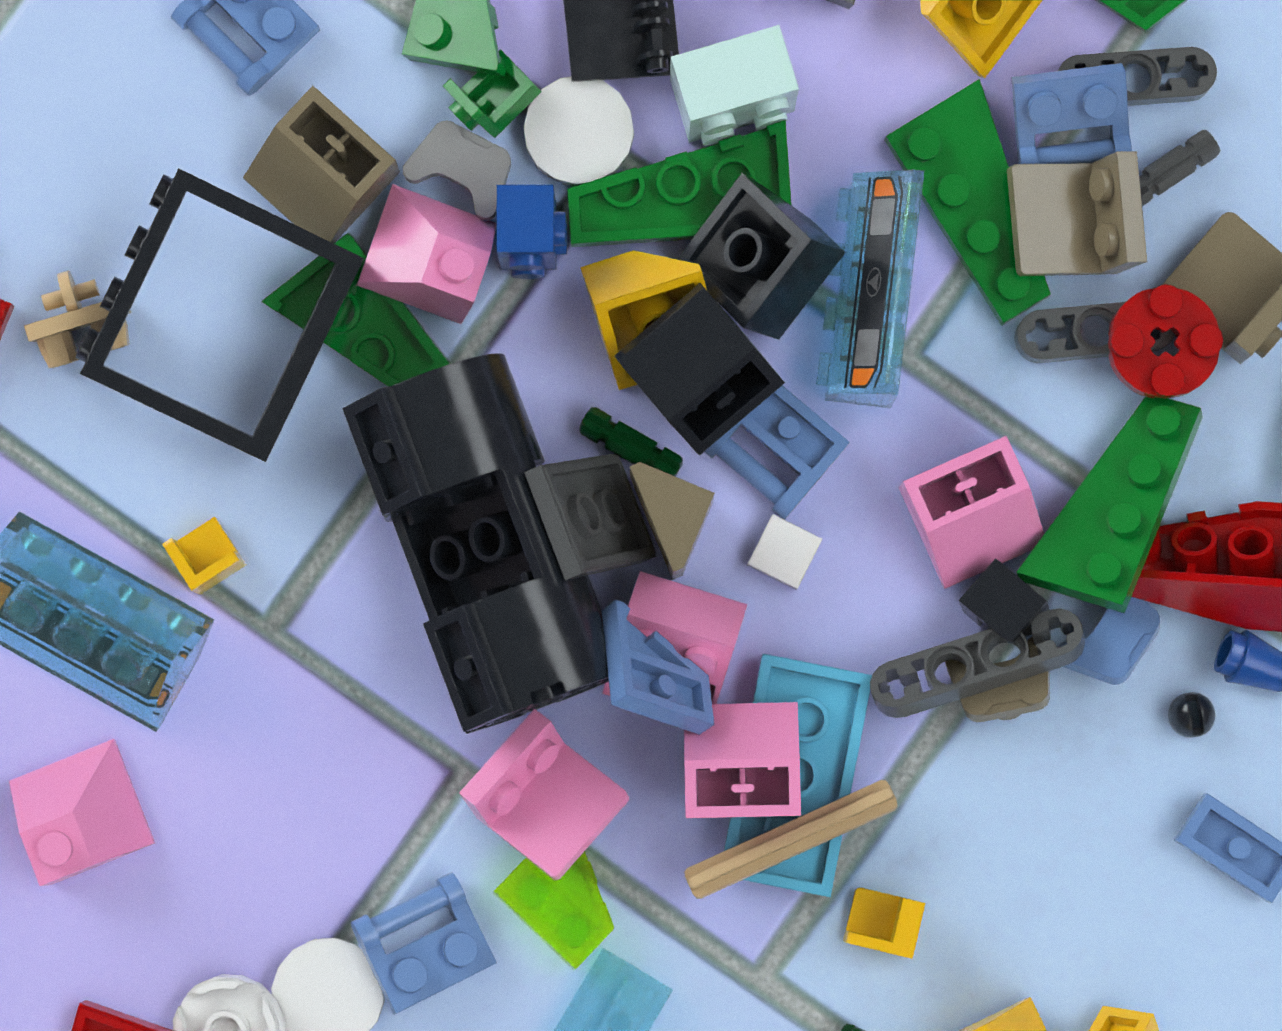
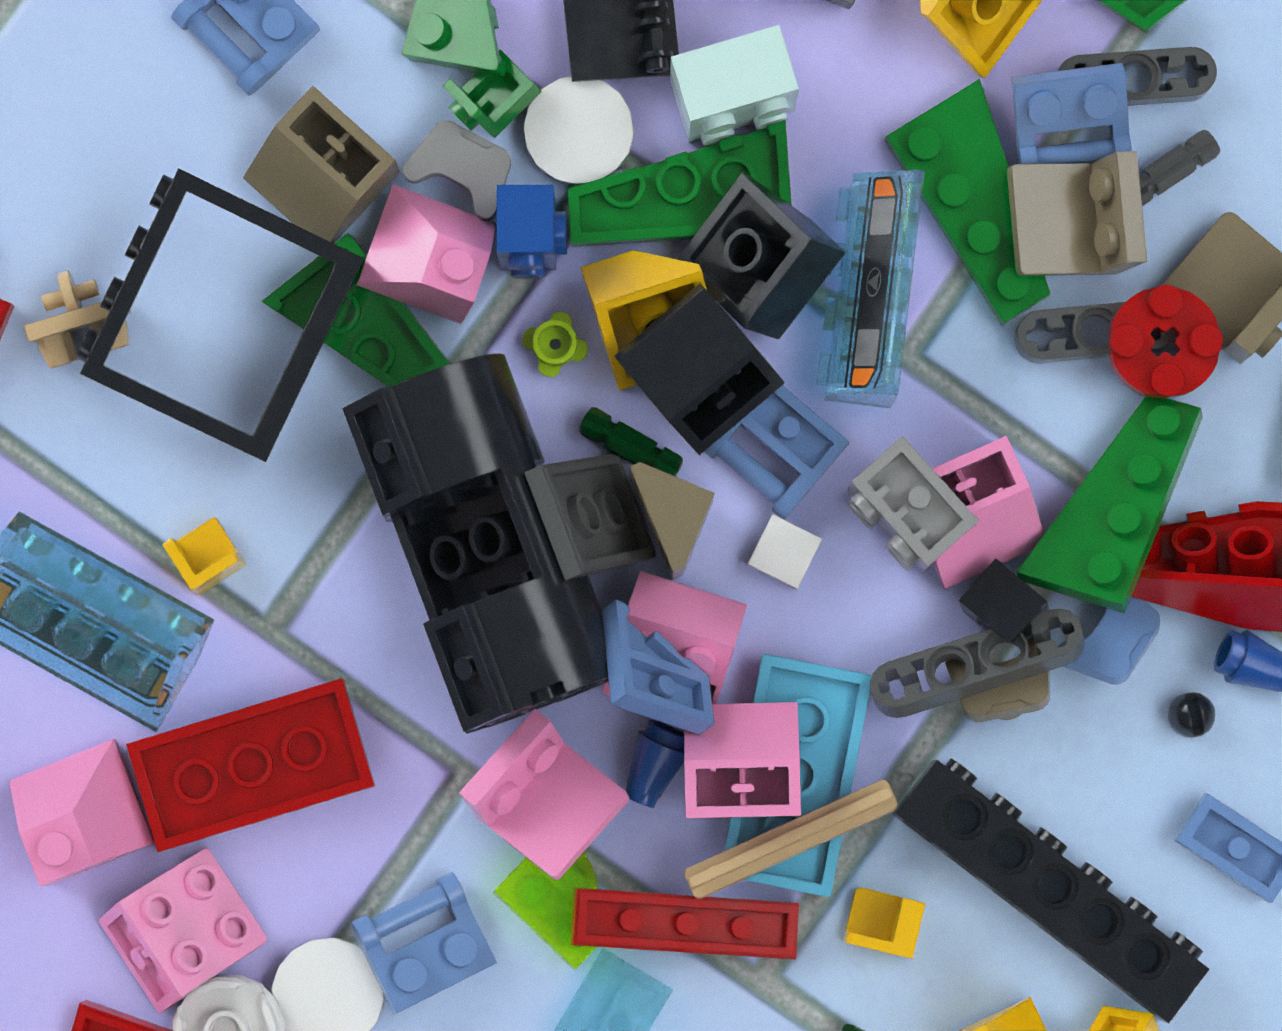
(182, 929): none -> bright pink bracket
(250, 765): none -> red plate
(539, 342): none -> lime plate
(654, 762): none -> blue cone
(684, 923): none -> red tile
(909, 506): none -> light grey bracket
(1158, 990): none -> black brick

